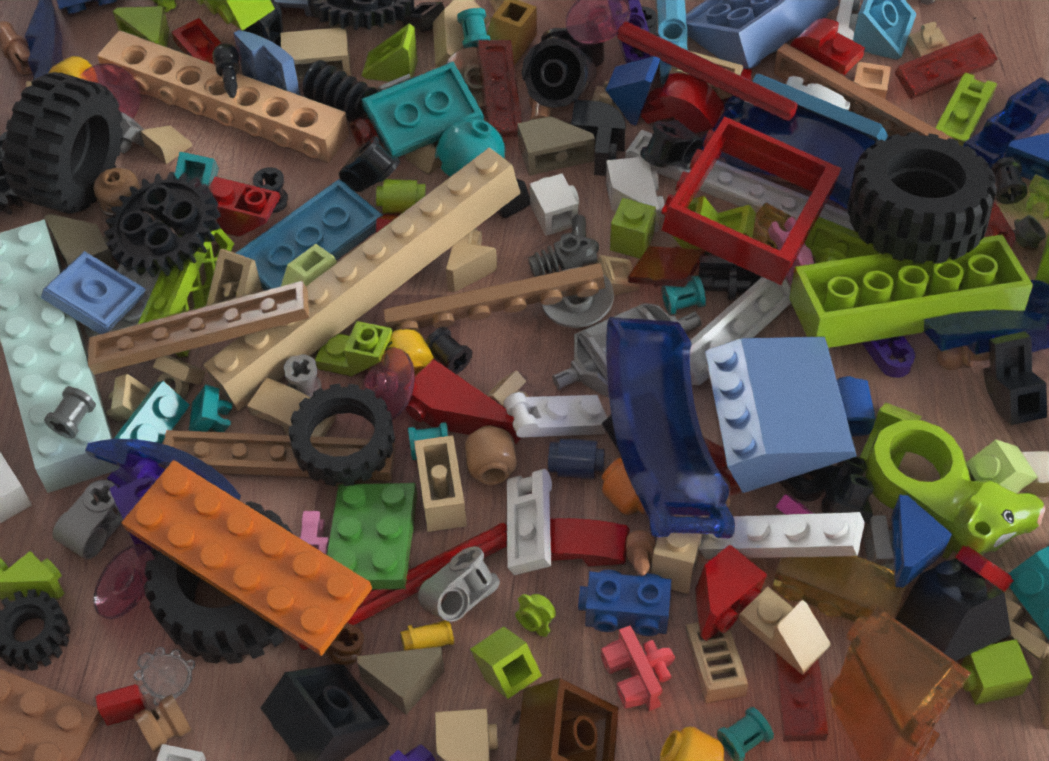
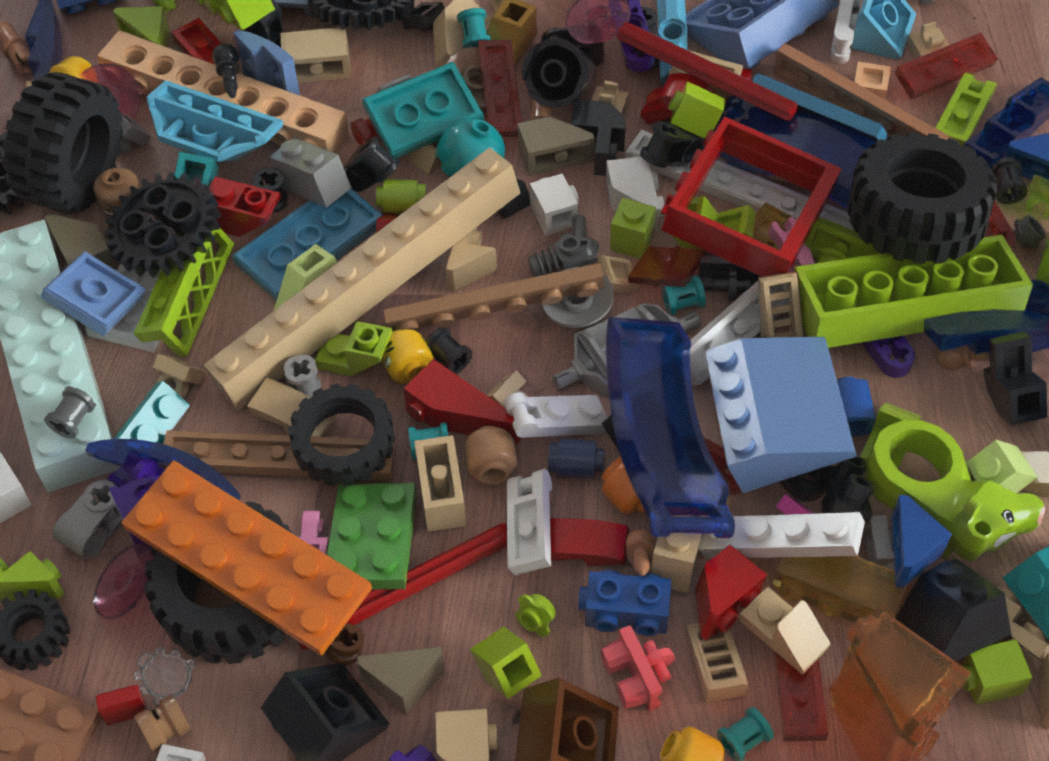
(126, 397): tan tile -> none
(165, 142): tan slope -> none
(198, 327): medium nougat plate -> none
(206, 409): teal tile -> none
(208, 123): none -> medium azure wedge
(233, 278): tan slope -> none
(311, 172): none -> light grey brick
(335, 89): black piece -> none
(392, 380): clear pink dish -> none
(393, 57): lime slope -> none
(427, 636): yellow pin -> none
(464, 581): light grey piece -> none
(631, 86): blue slope -> none
(696, 109): none -> lime brick
(793, 307): none -> tan slope
(818, 91): white tile -> none
(828, 46): red brick -> none
(984, 568): red tile -> none

